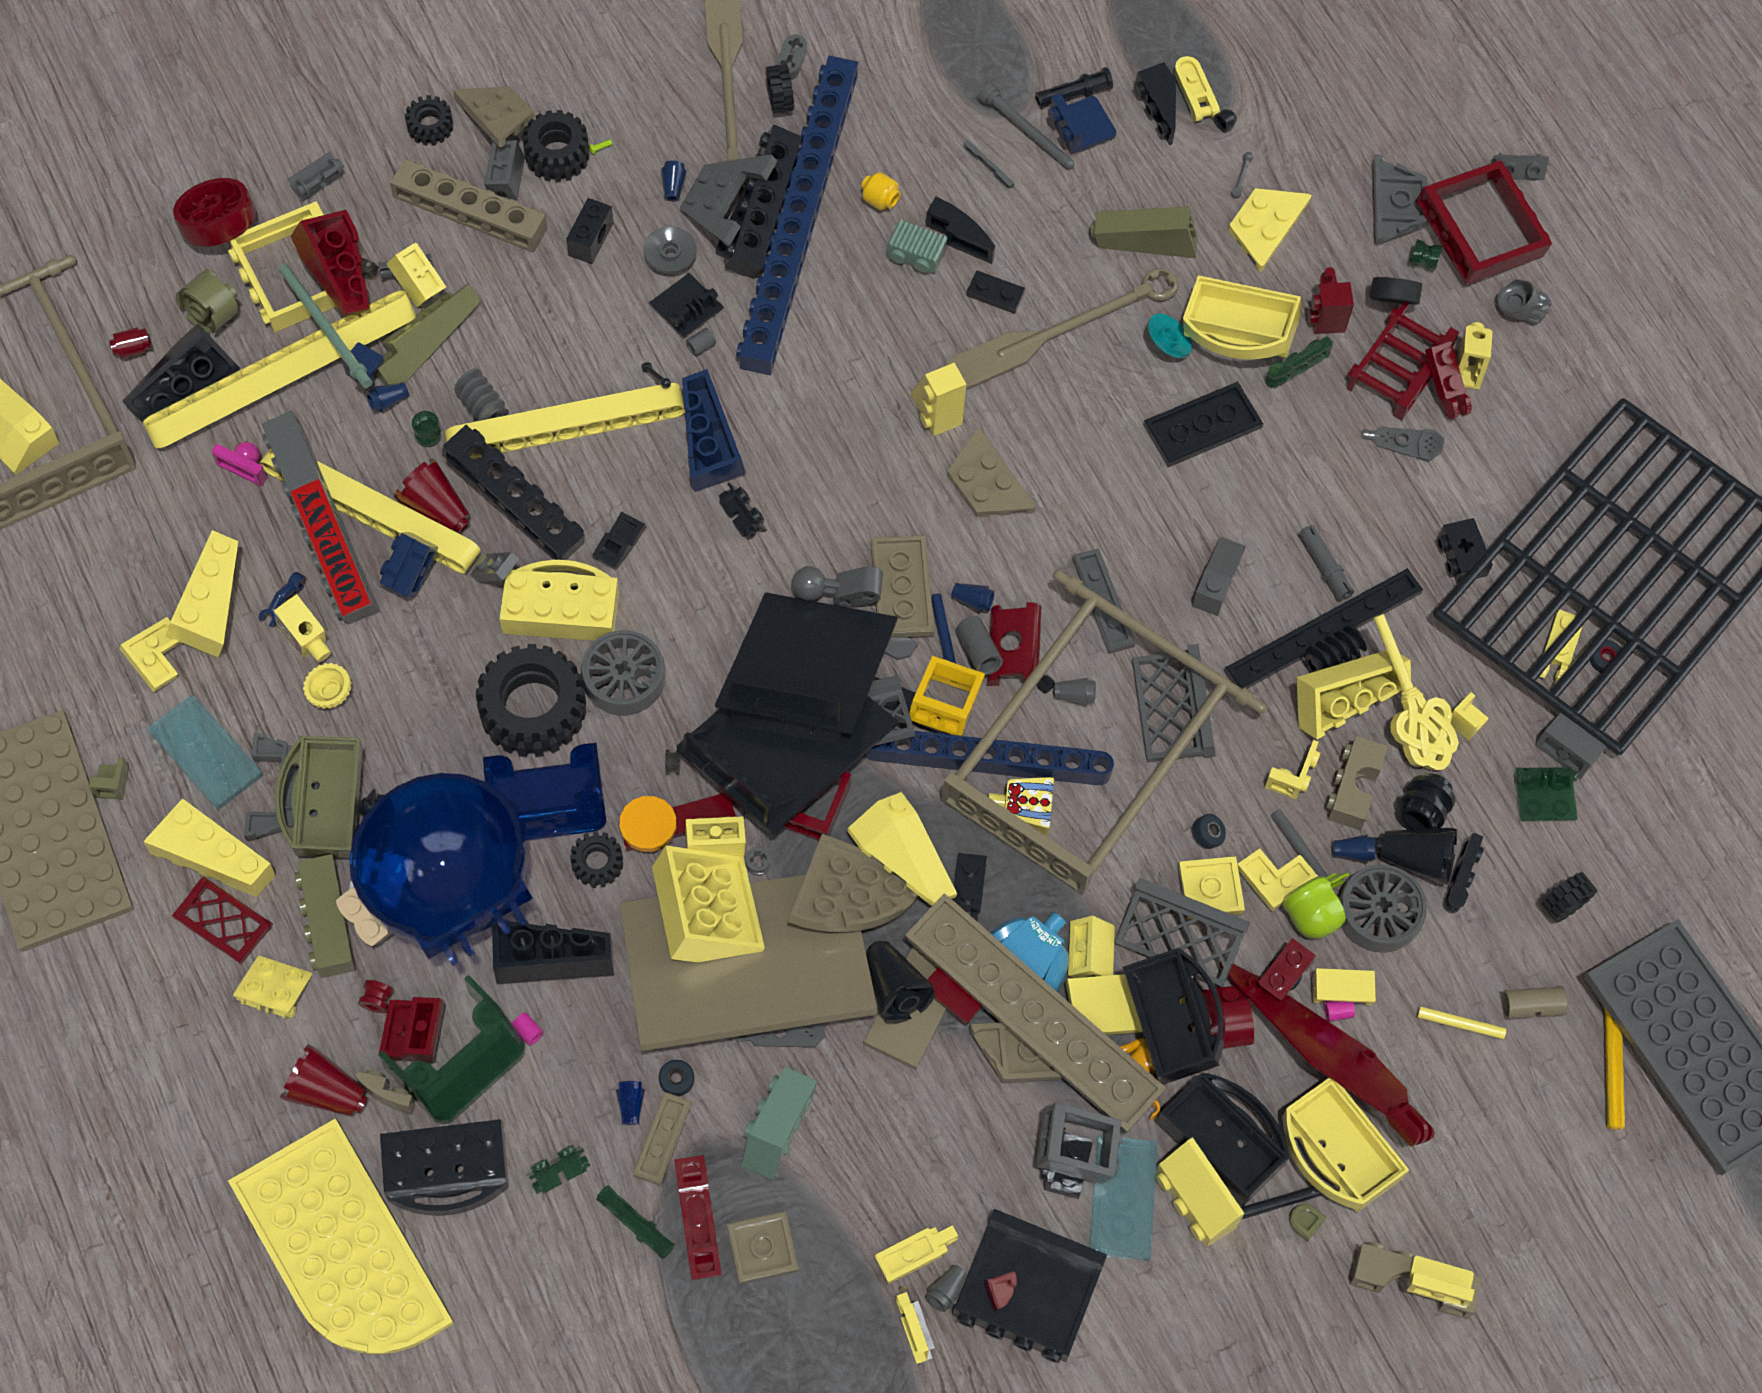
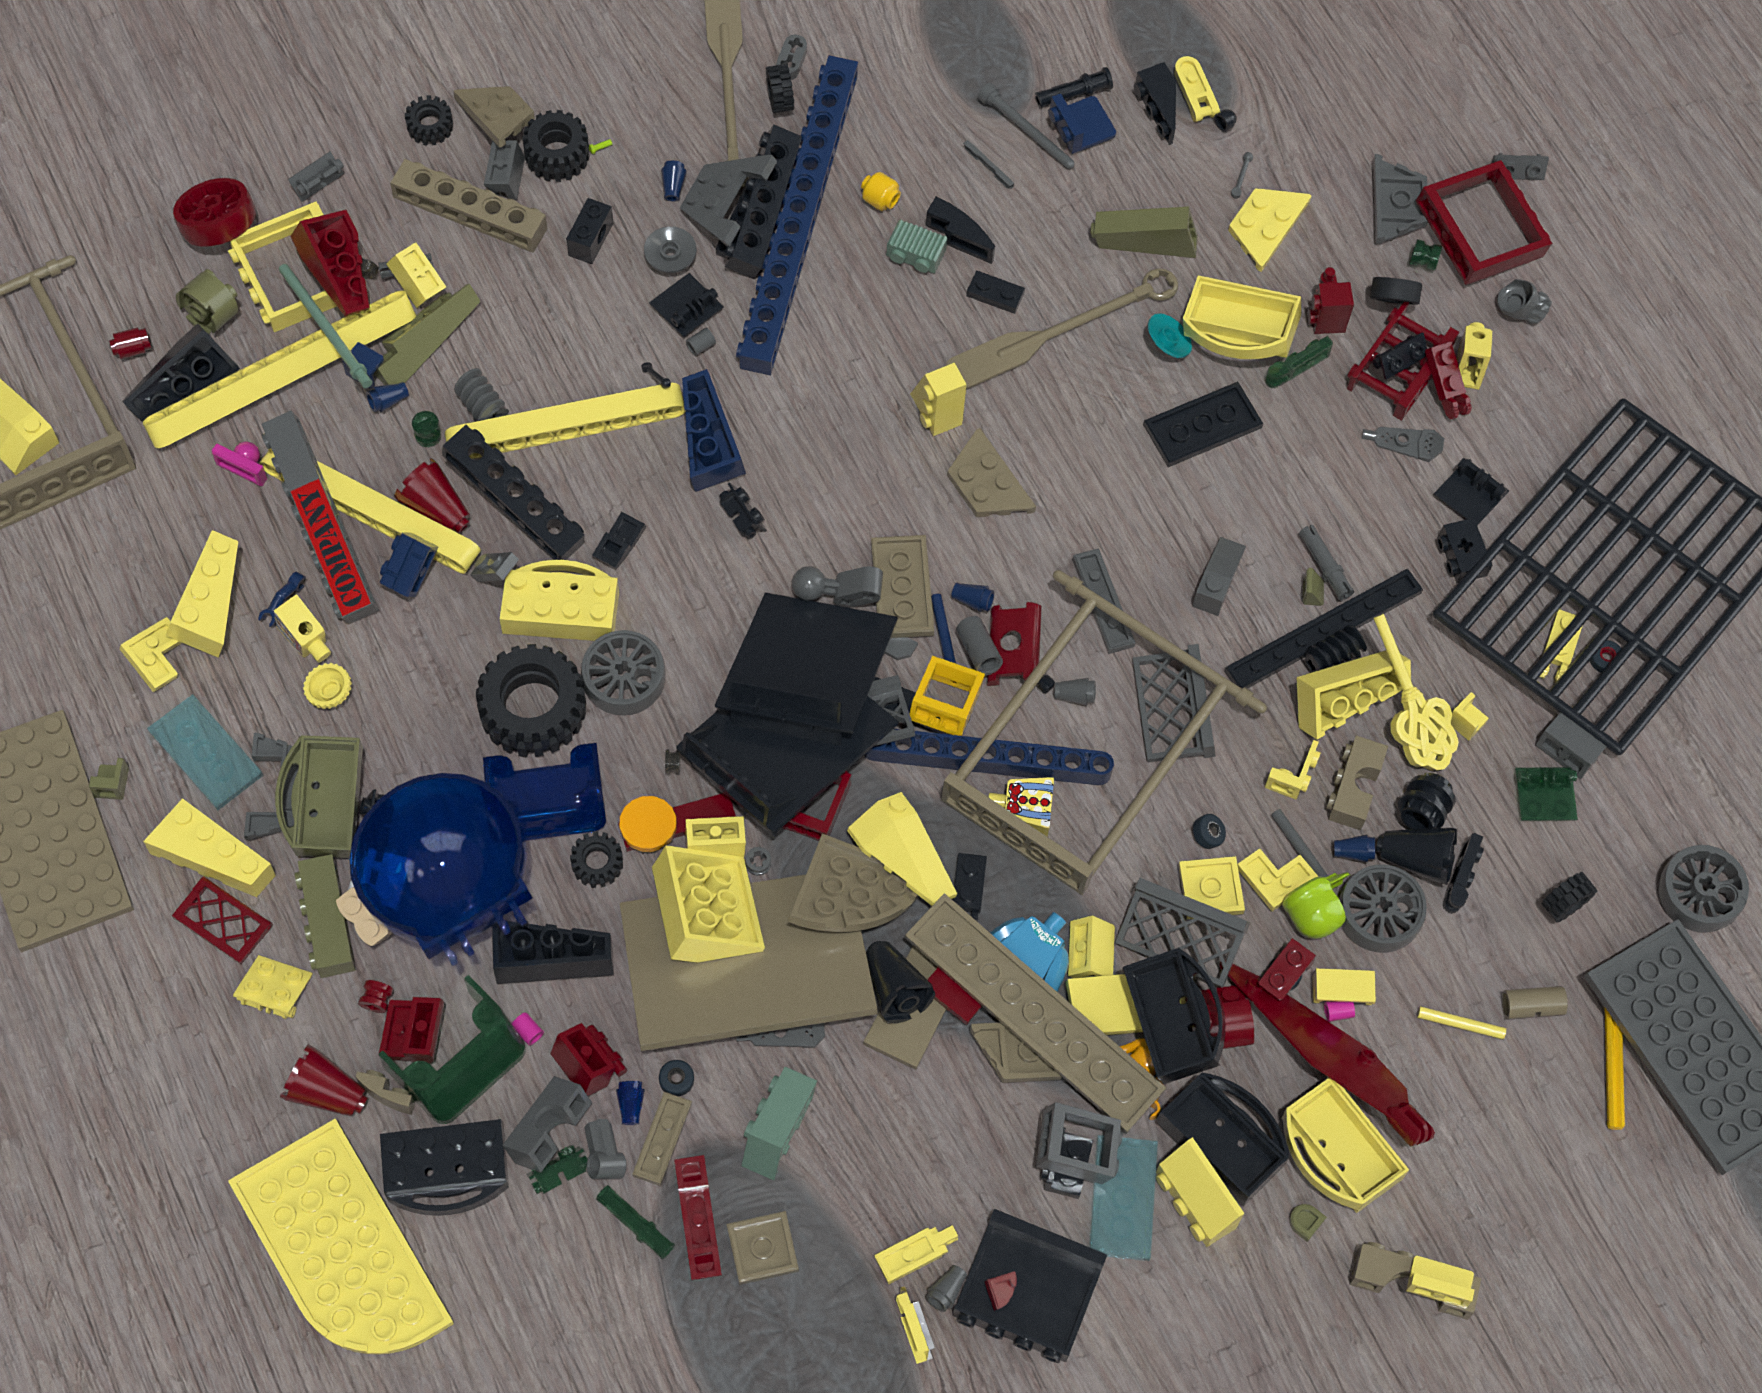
(557, 1104): none -> dark grey arch
(587, 1057): none -> dark red brick
(604, 1159): none -> dark grey piece
(1280, 1201): black bar -> none
(1313, 588): none -> olive slope
(1402, 356): none -> black hinge
(1471, 491): none -> black hinge
(1735, 888): none -> dark grey piece

